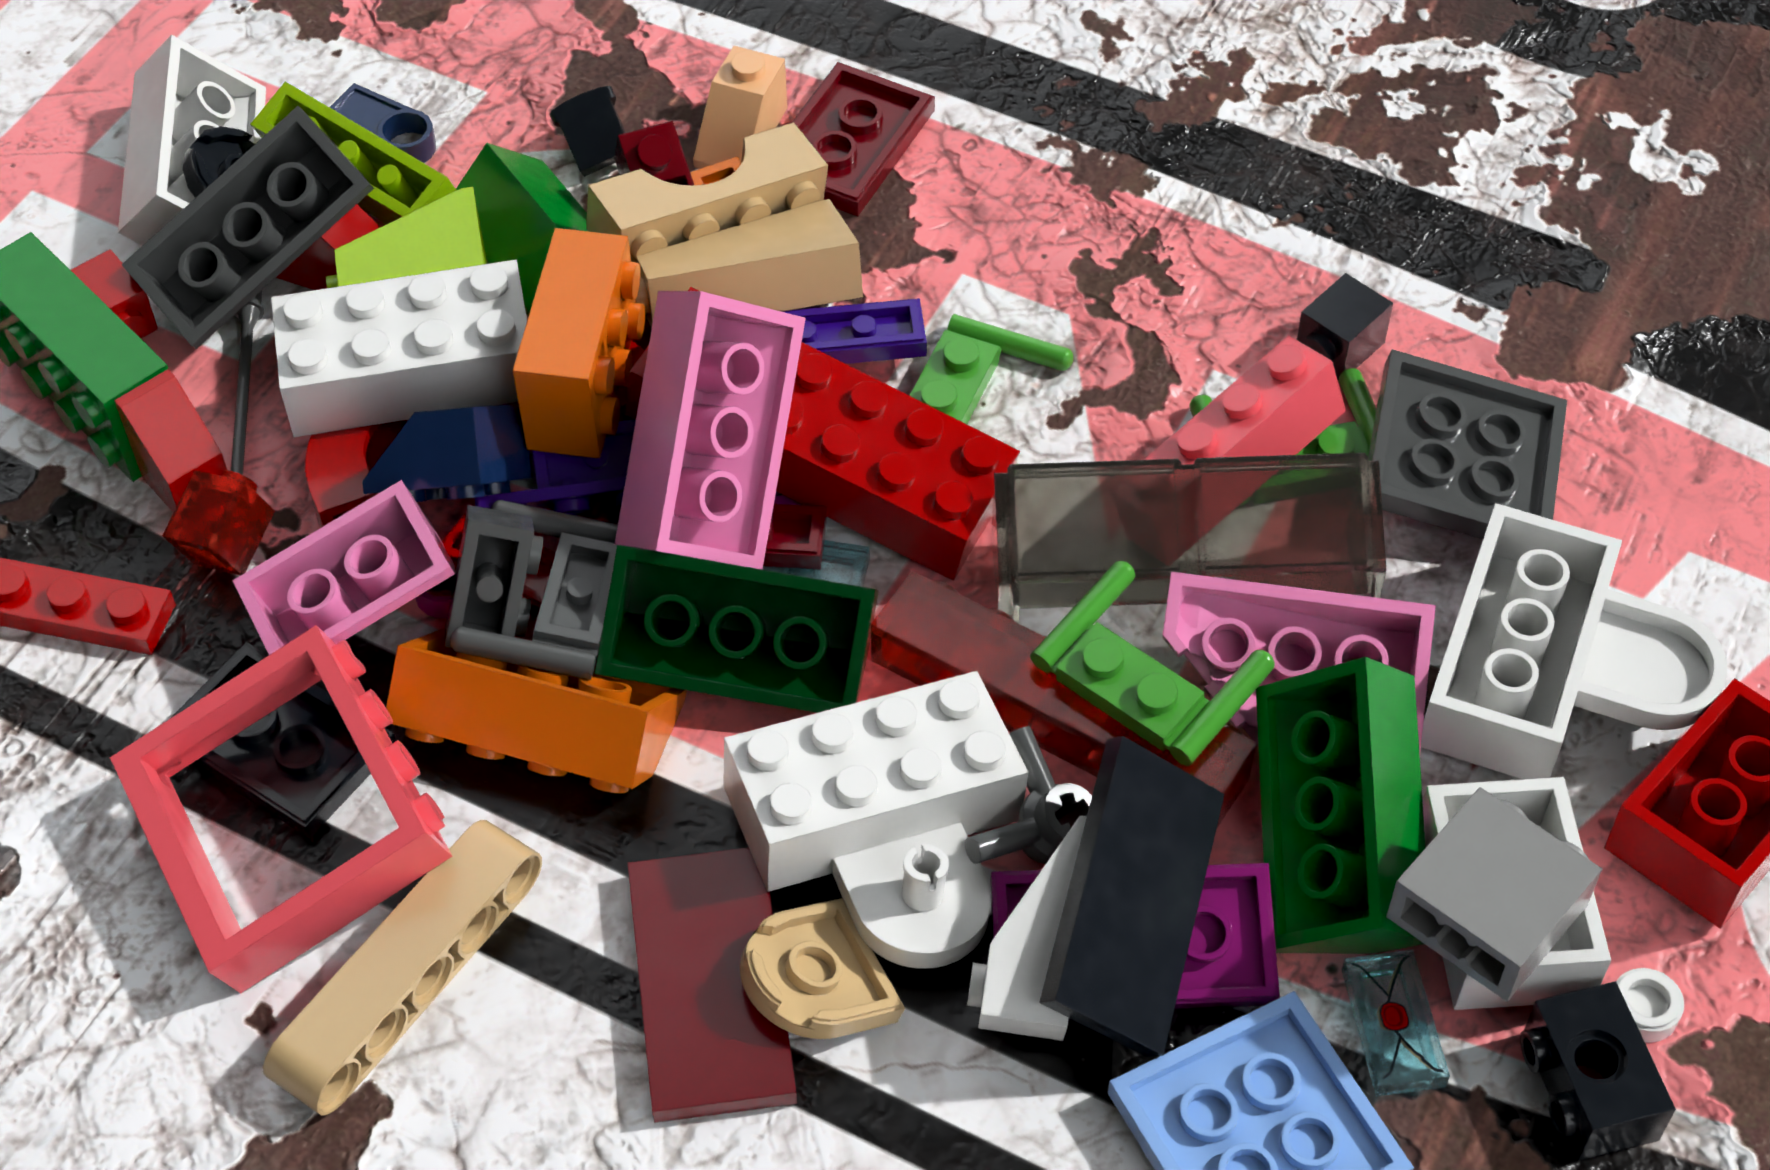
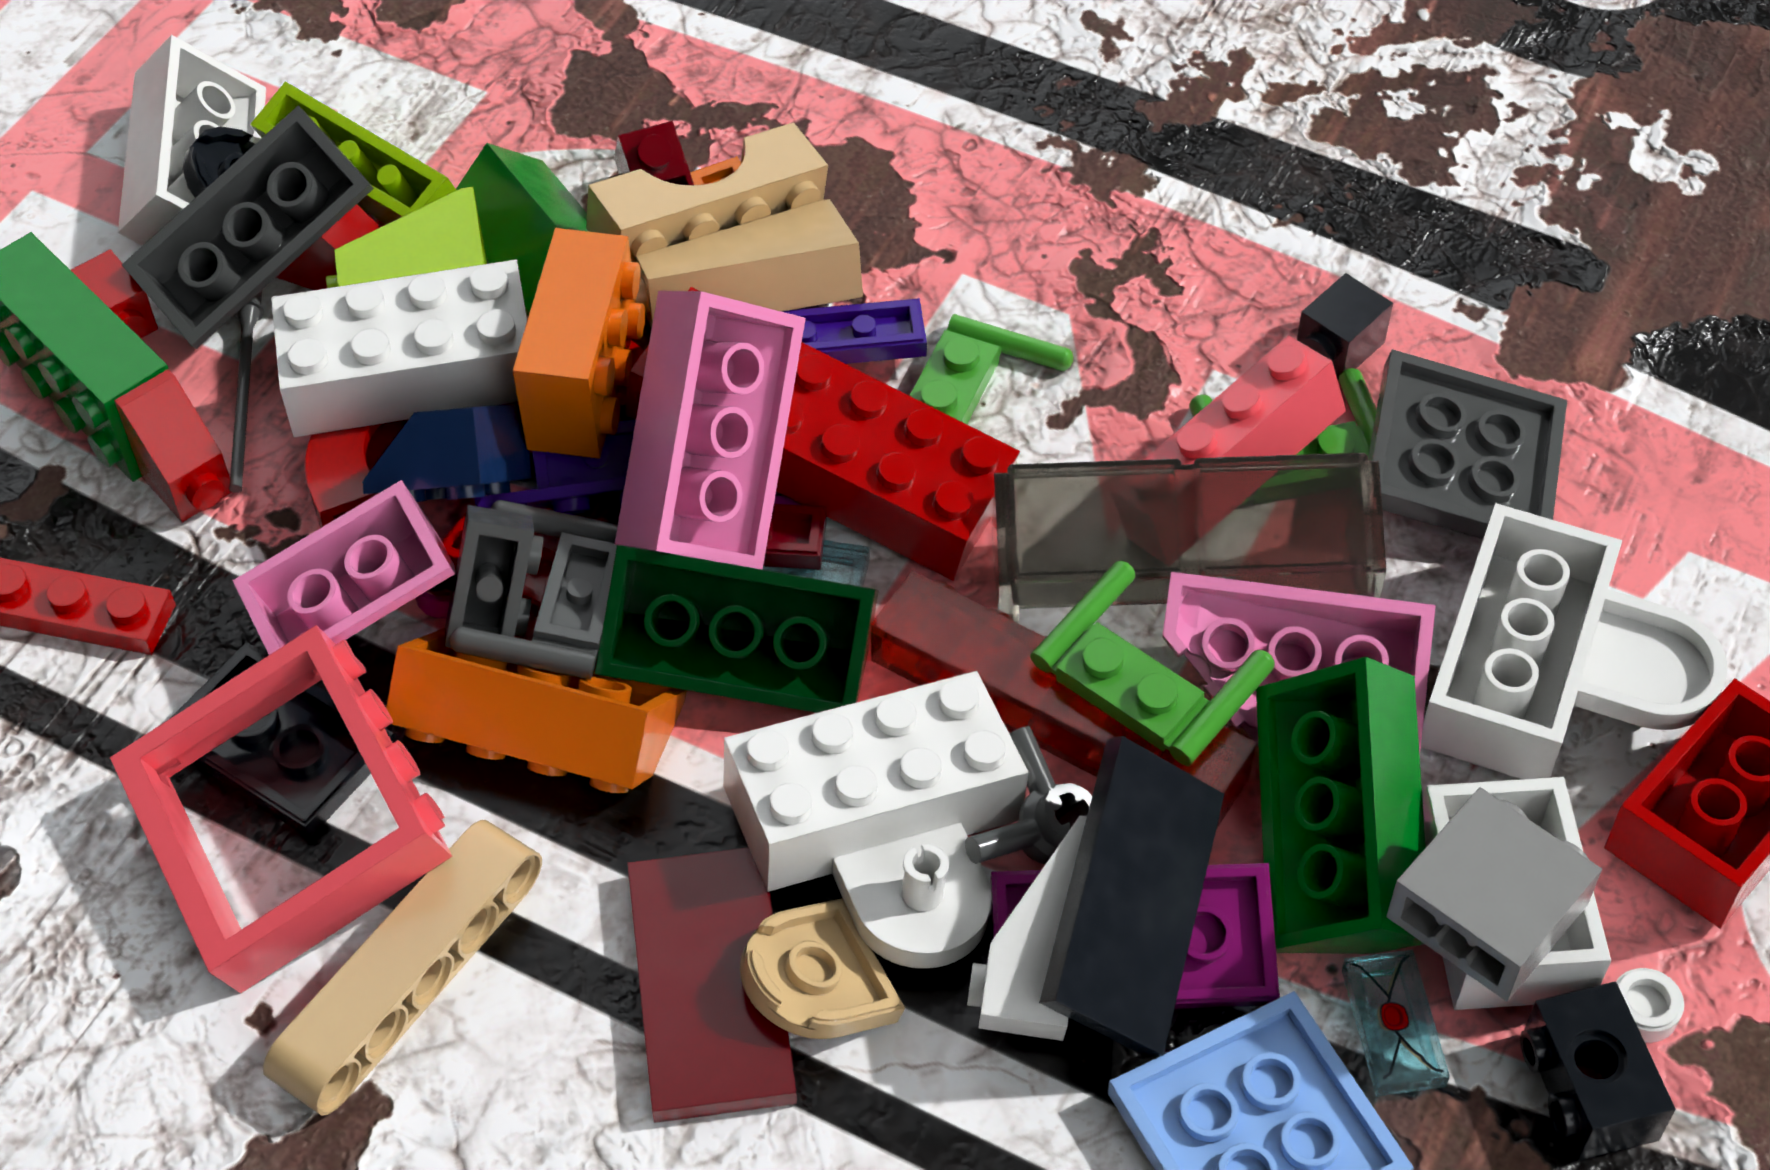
(219, 521): clear red brick -> none
(388, 119): dark blue piece -> none
(590, 128): black tile -> none
(742, 101): light nougat slope -> none
(861, 131): dark red tile -> none

